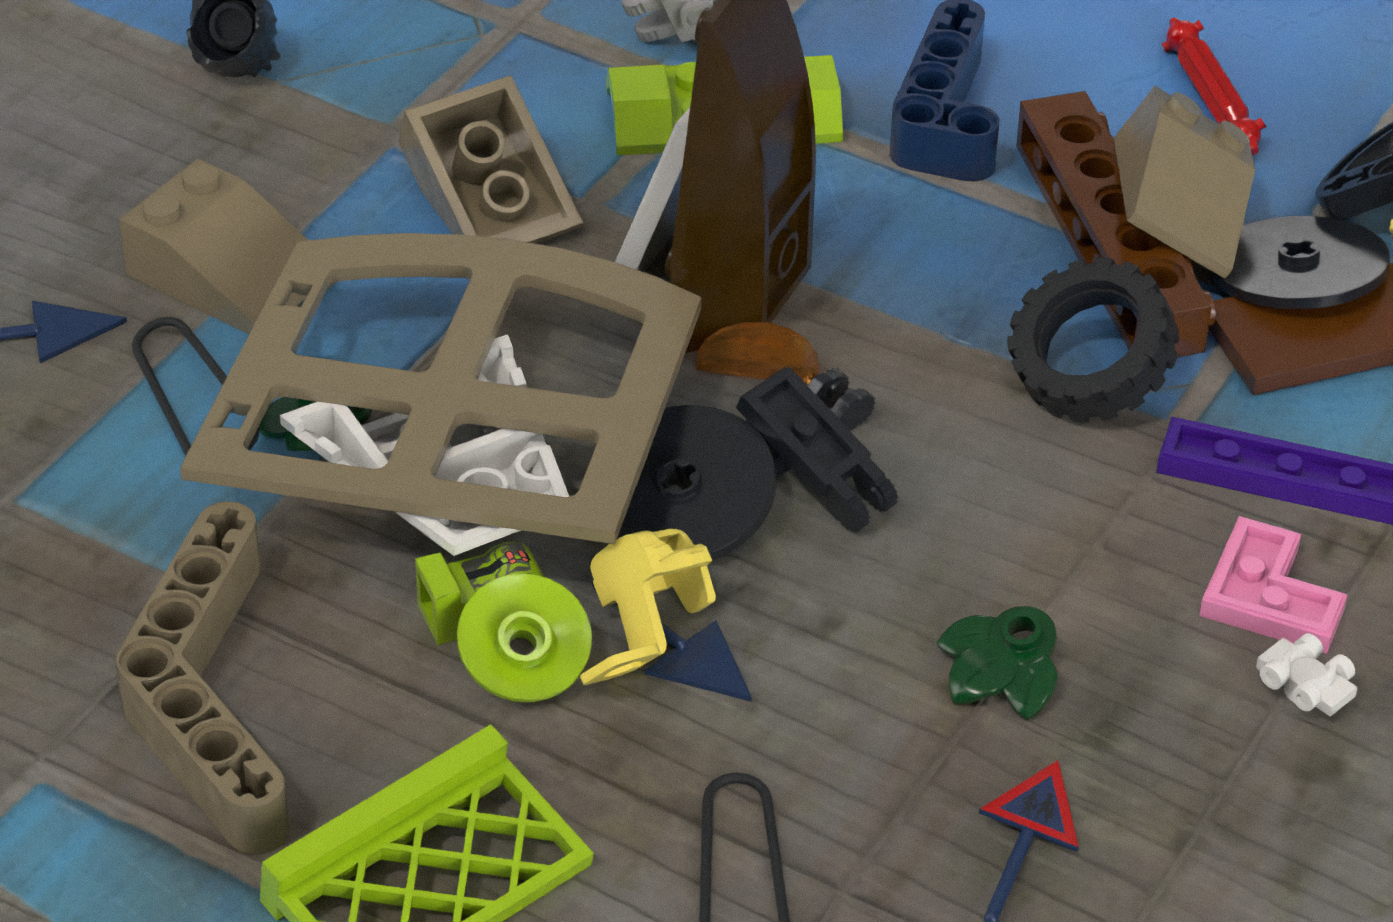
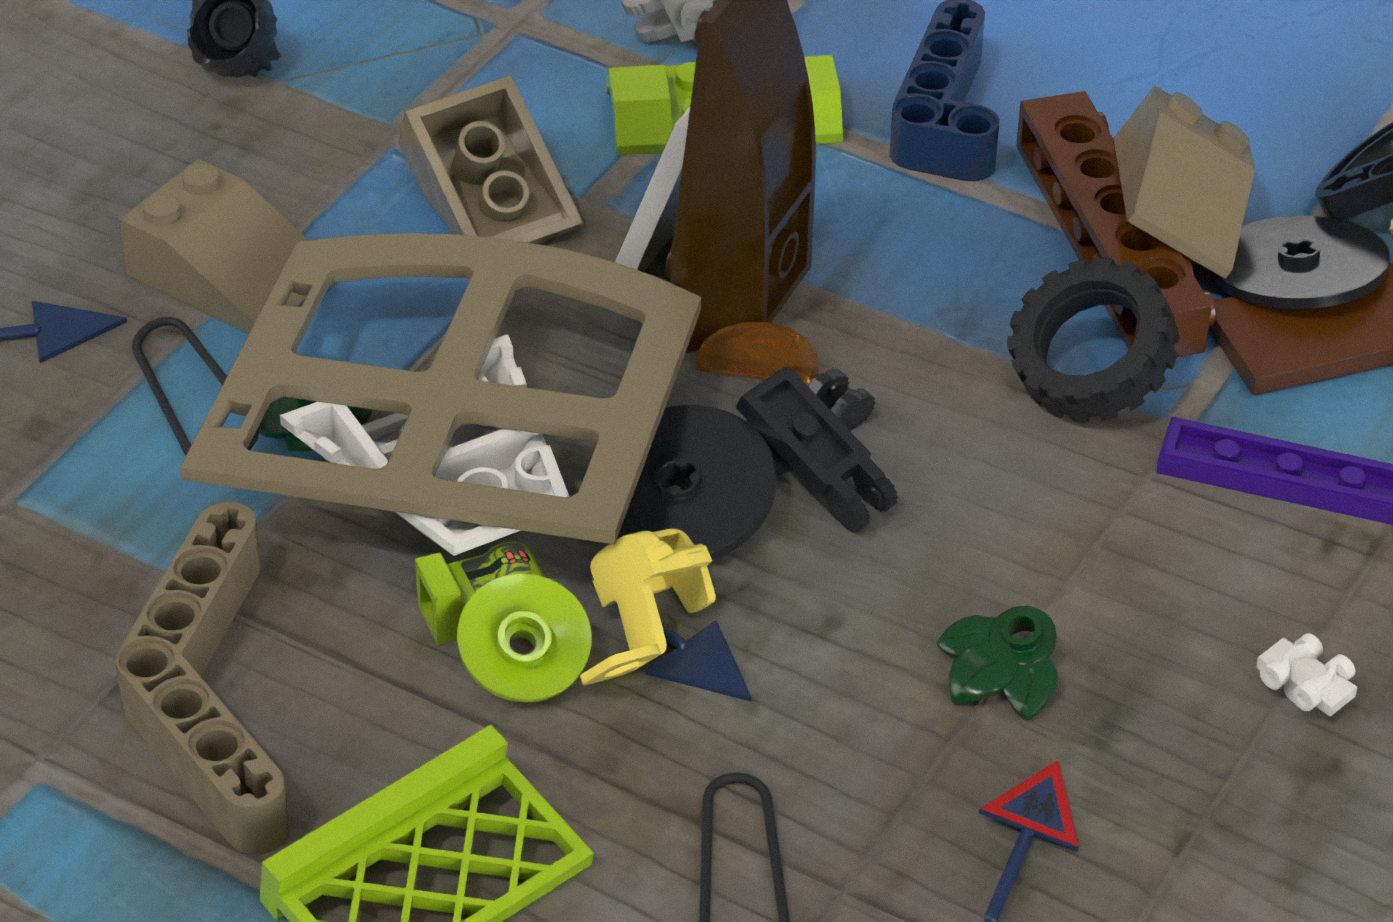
(1211, 79): red wheel -> none
(1257, 596): bright pink tile -> none

